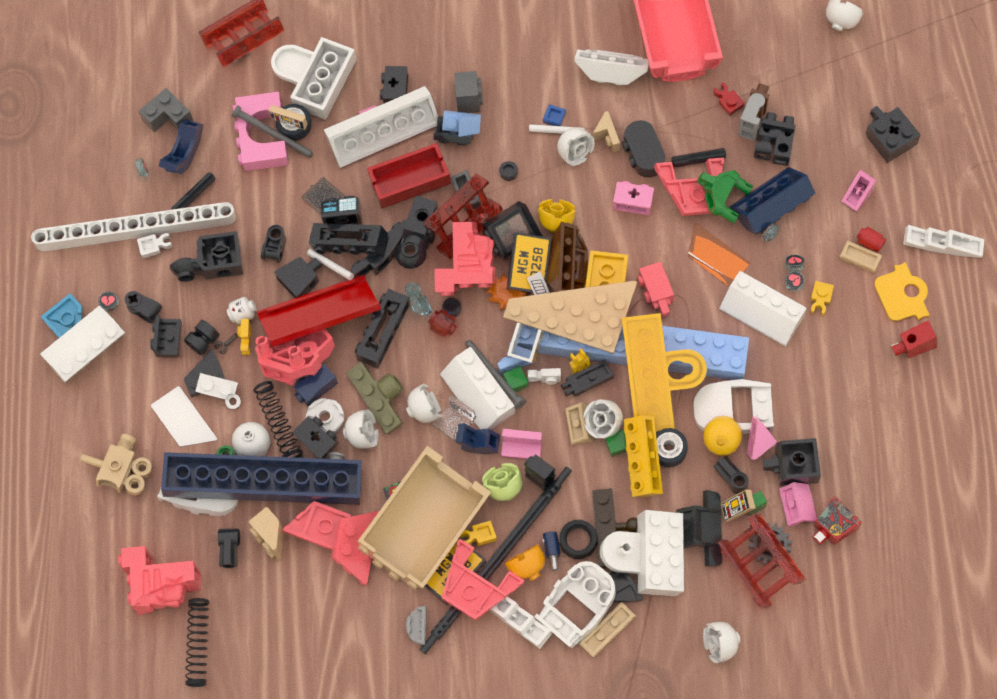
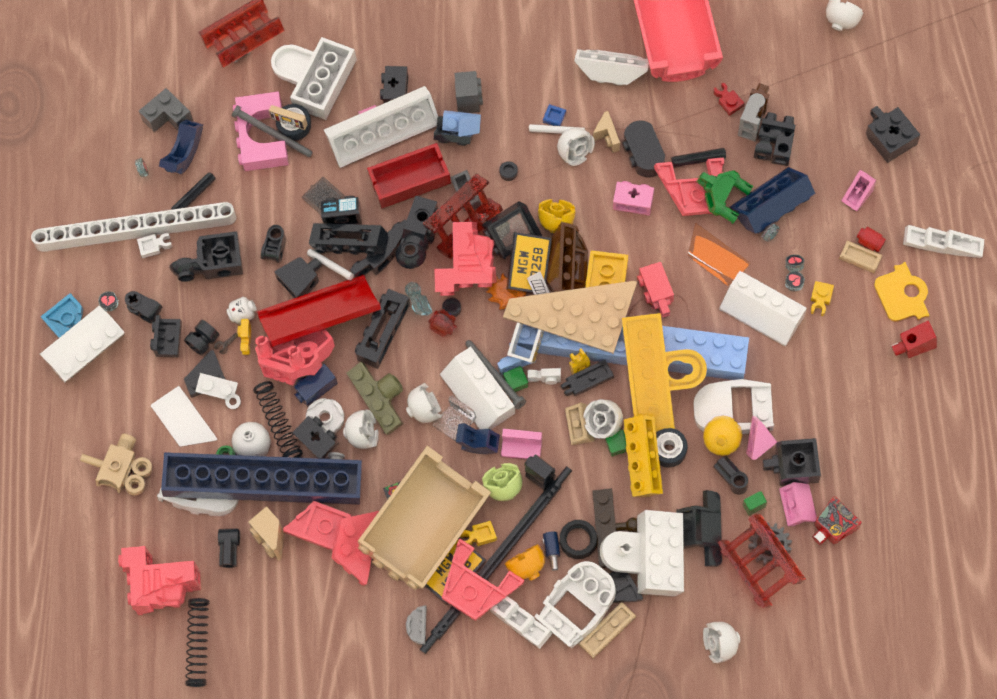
(738, 505): tile -> none

